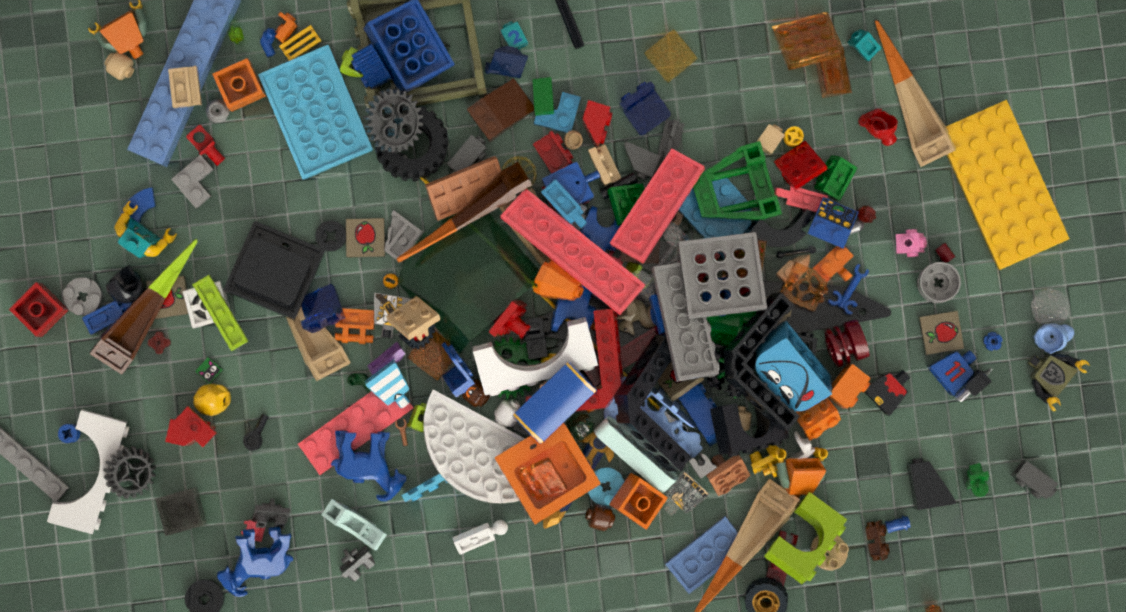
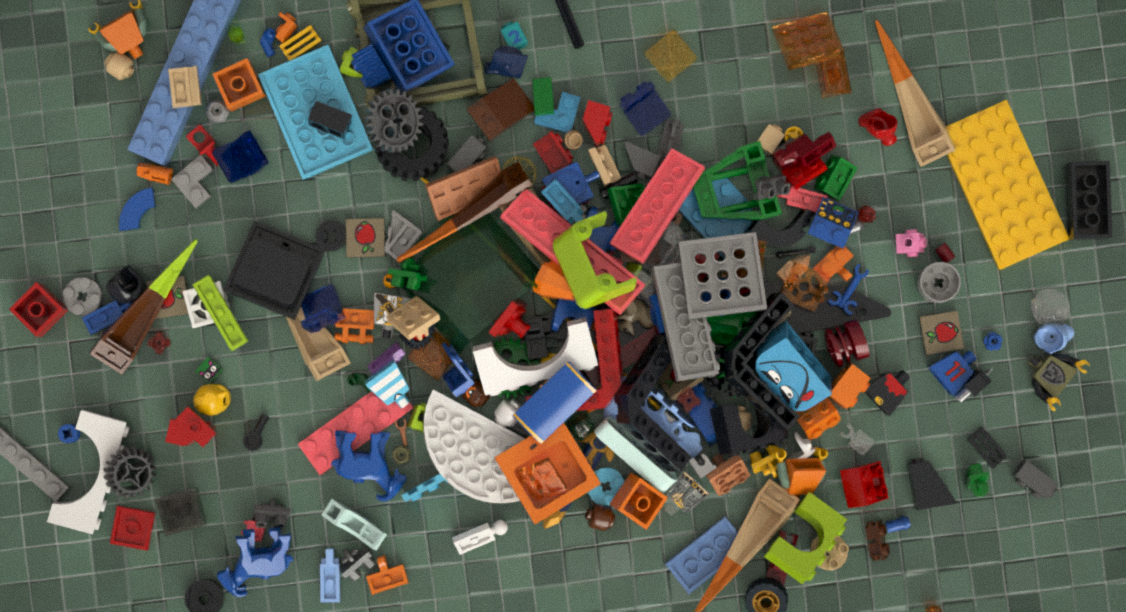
(132, 527): none -> red tile
(138, 238): torso -> none
(155, 173): none -> orange hinge
(240, 158): none -> clear blue bracket
(330, 120): none -> black hinge
(330, 577): none -> light blue hinge
(386, 577): none -> orange plate
(396, 454): none -> olive plate
(414, 278): none -> green hips
(584, 284): none -> lime windscreen
(689, 405): none -> clear red plate
(771, 186): none -> dark grey hips
(803, 150): none -> dark red plate
(858, 441): none -> clear plate
(864, 44): teal bracket -> none
(864, 484): none -> red slope
(990, 451): none -> black tile
(1088, 200): none -> black brick

